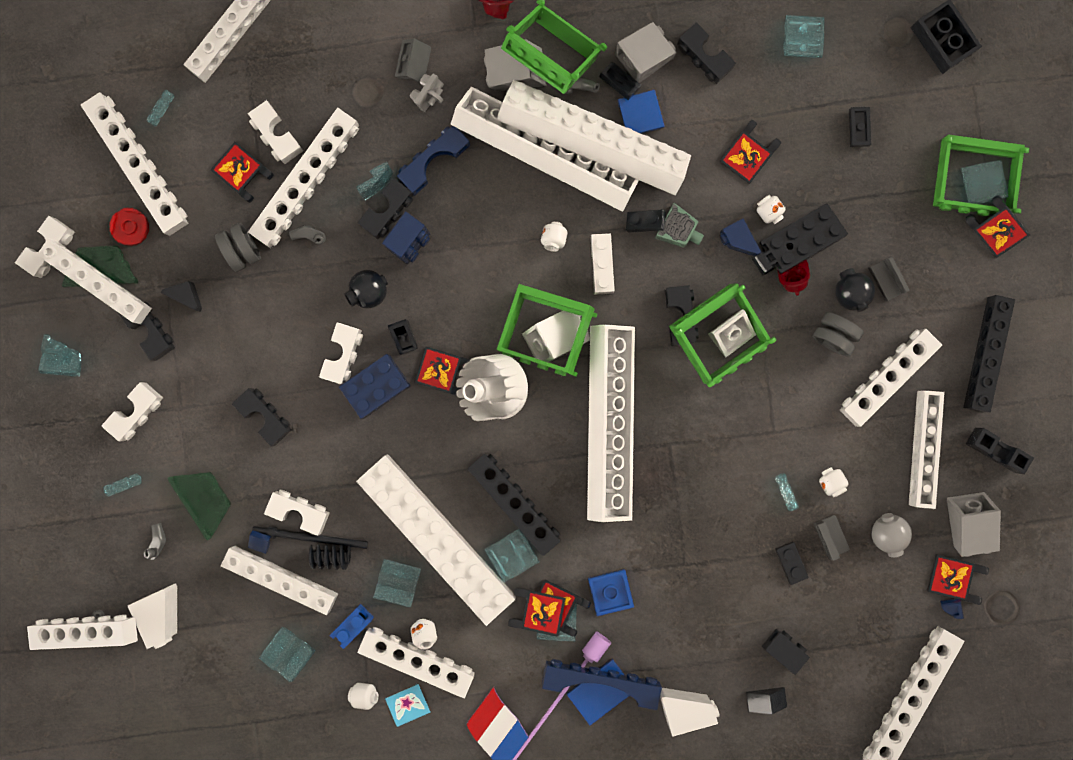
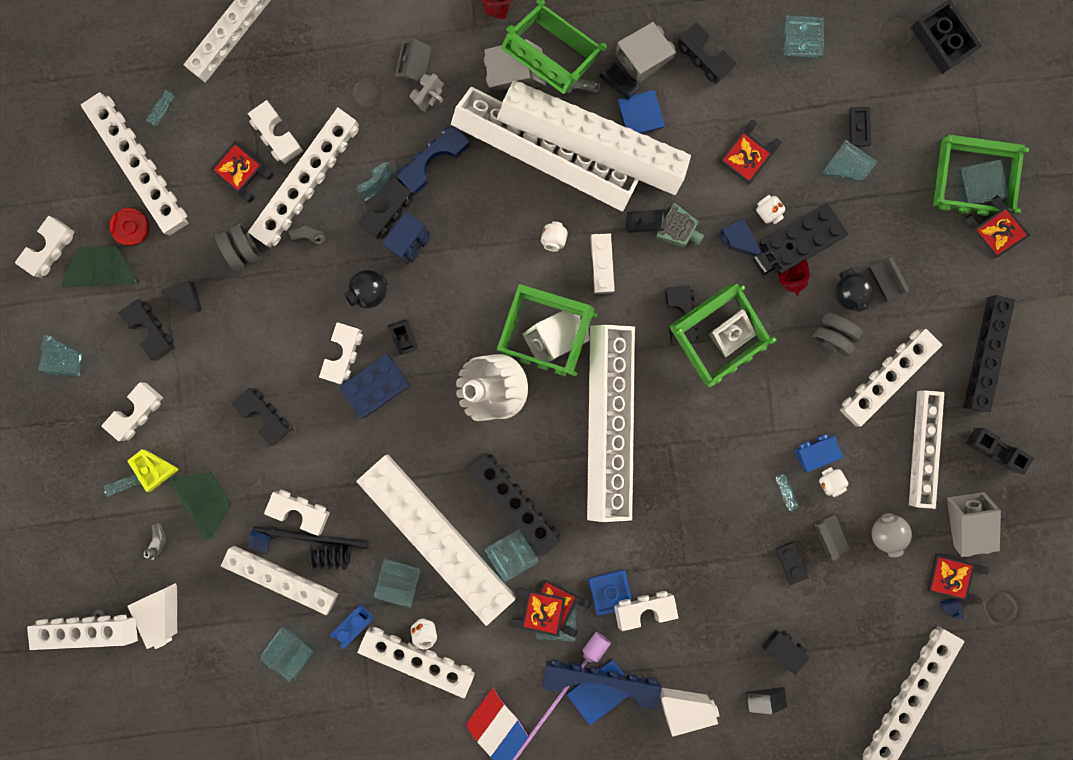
(94, 281): white brick -> none
(151, 469): none -> neon yellow wing
(363, 696): white head -> none
(407, 705): medium azure sticker -> none
(439, 370): flag -> none
(629, 612): none -> white arch
(818, 453): none -> blue brick
(850, 162): none -> clear light blue slope

